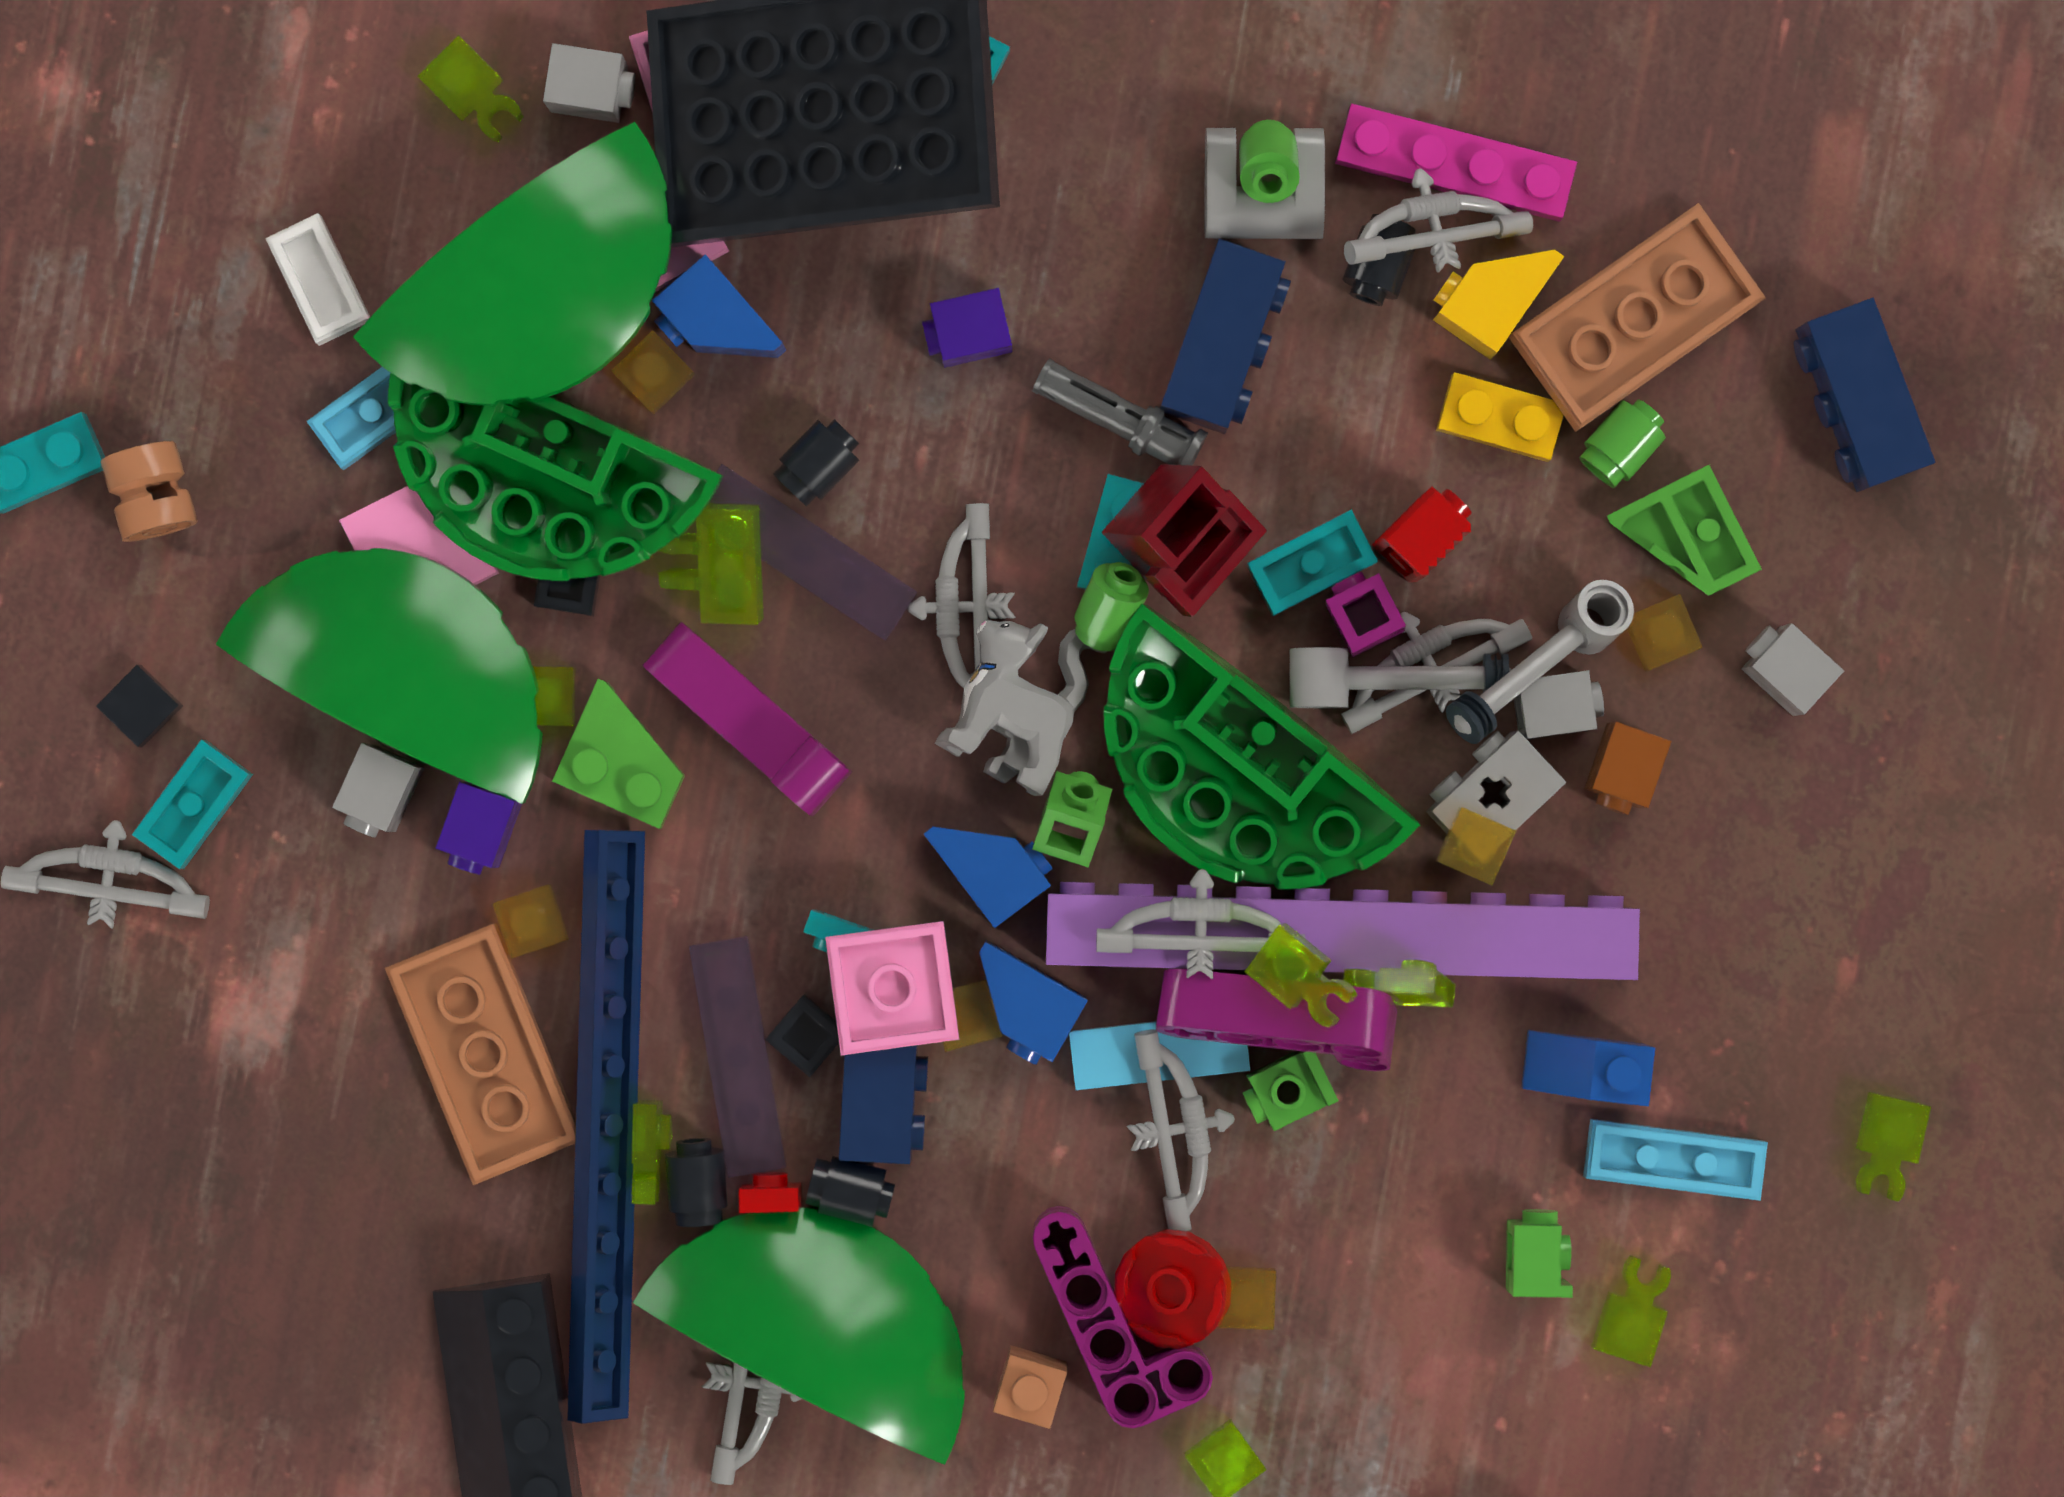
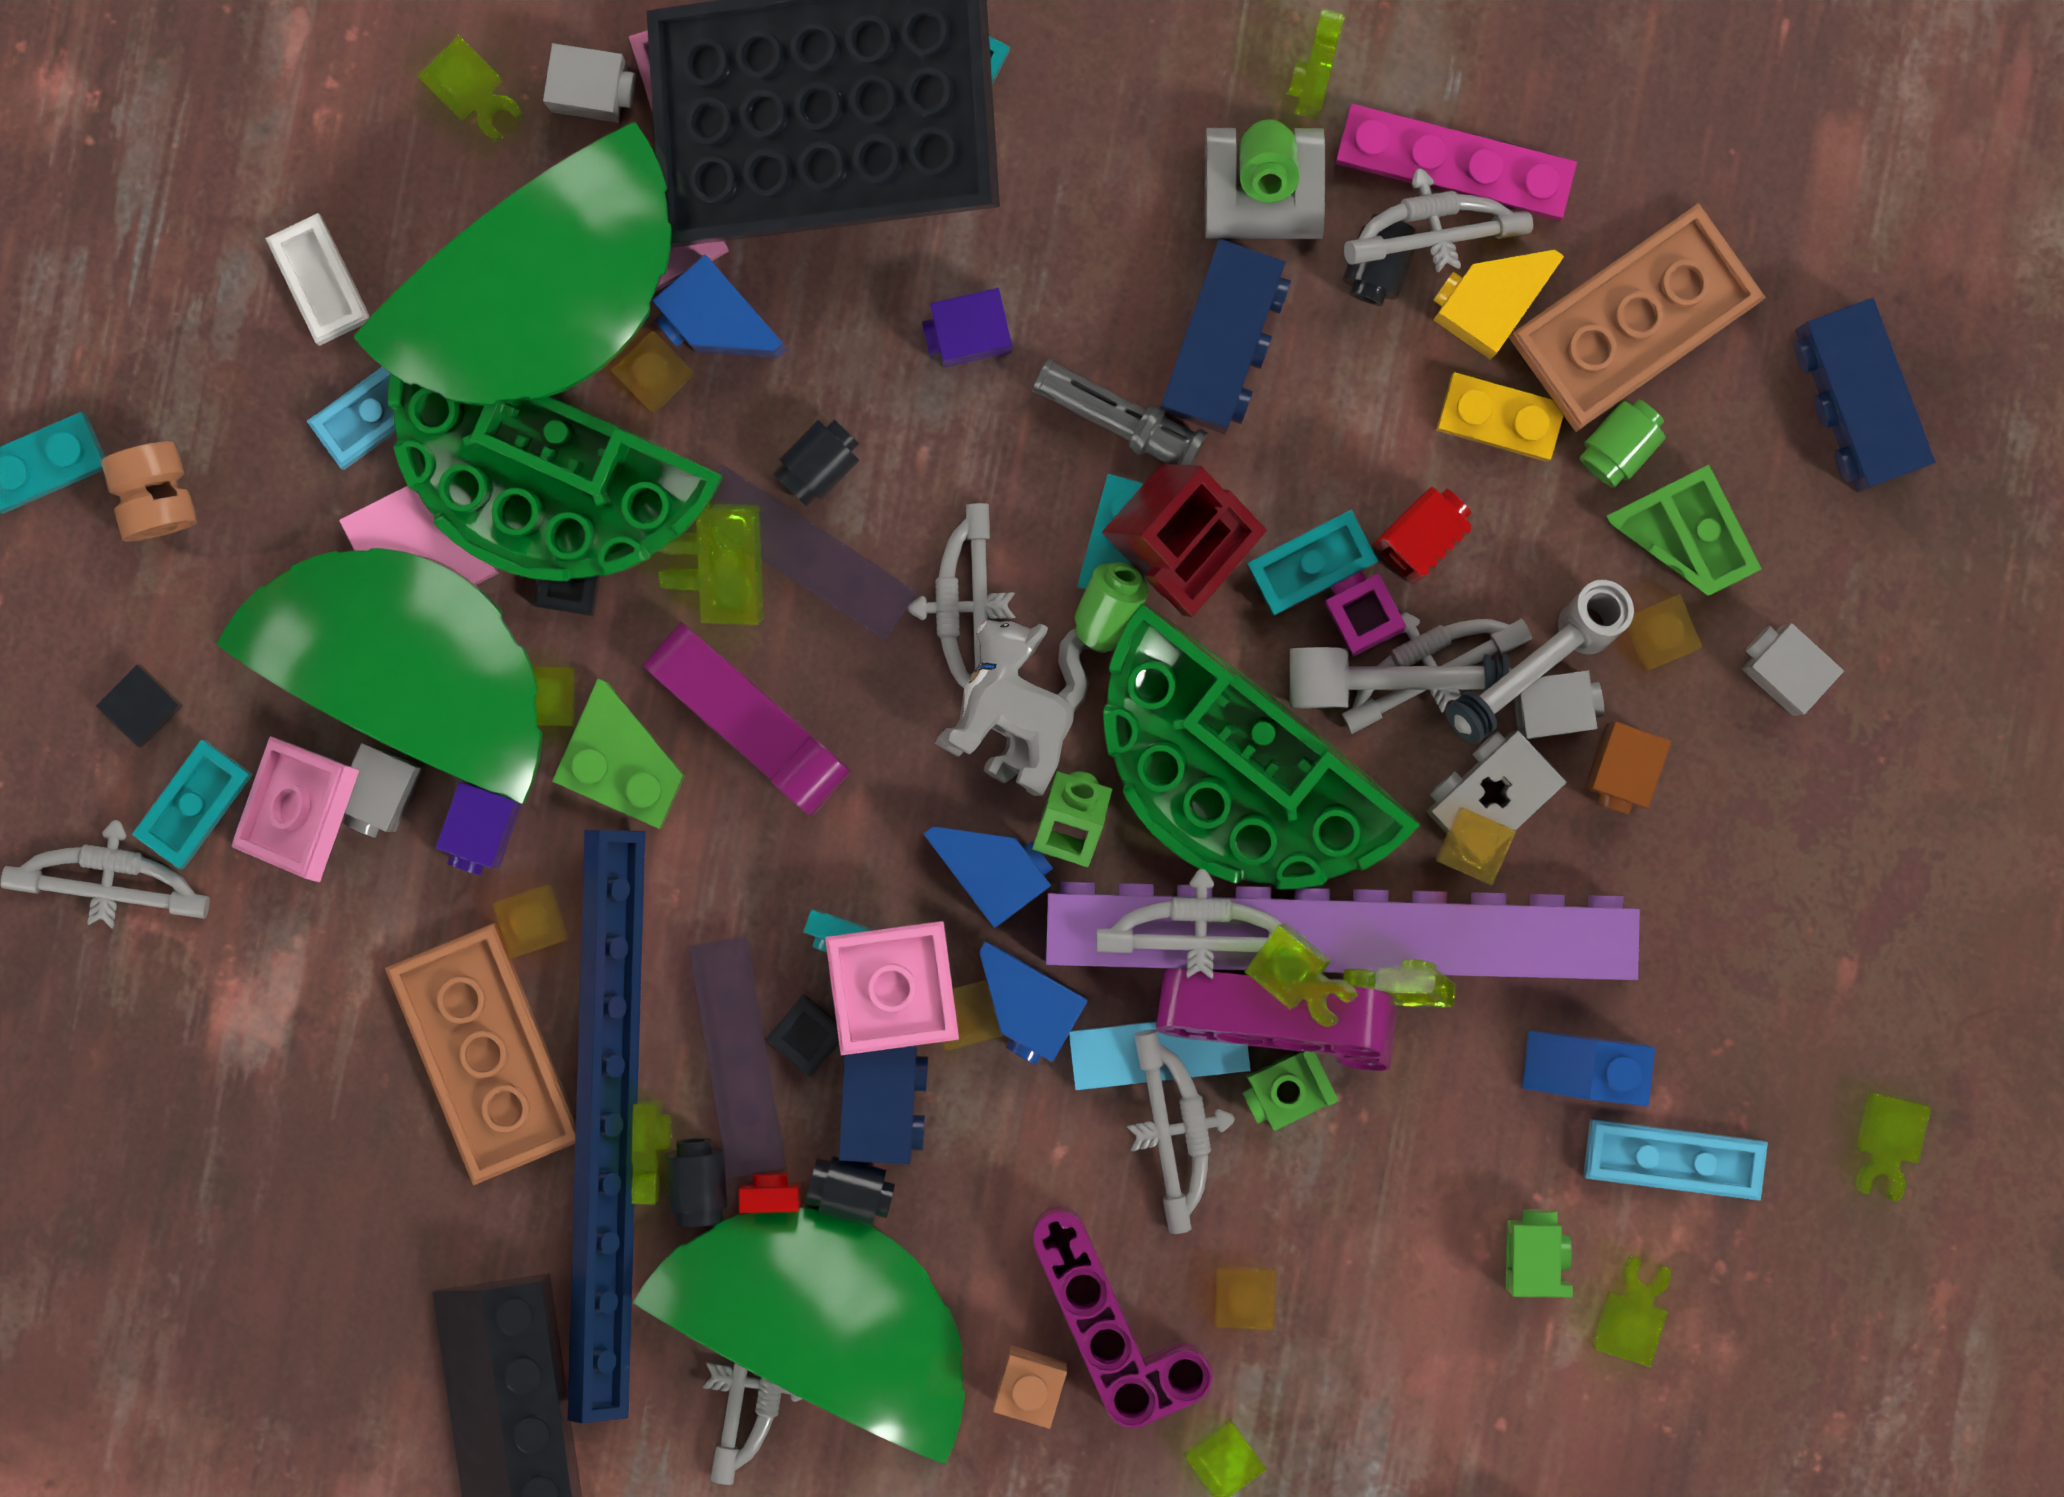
(295, 809): none -> bright pink tile
(1173, 1288): red tile -> none
(1311, 78): none -> clear neon green plate

